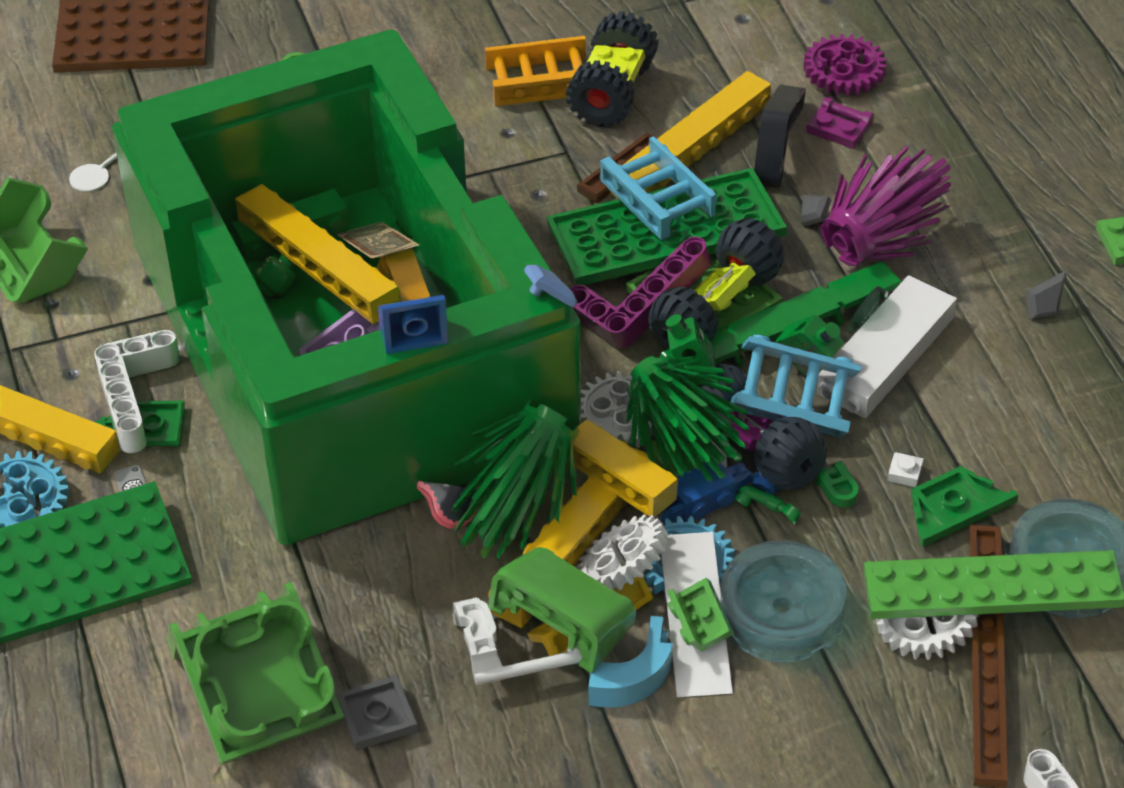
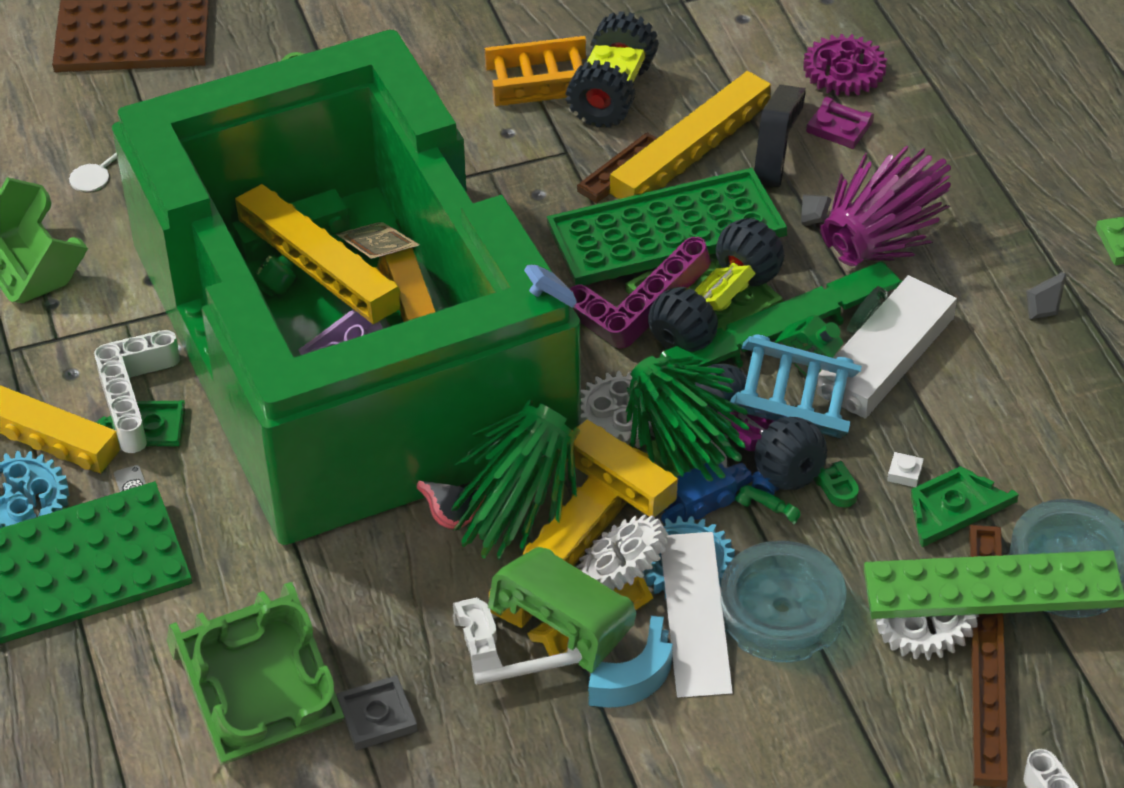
(413, 324): blue slope -> none
(647, 206): medium azure fence -> none
(688, 340): green torso -> none
(700, 615): bright green bracket -> none

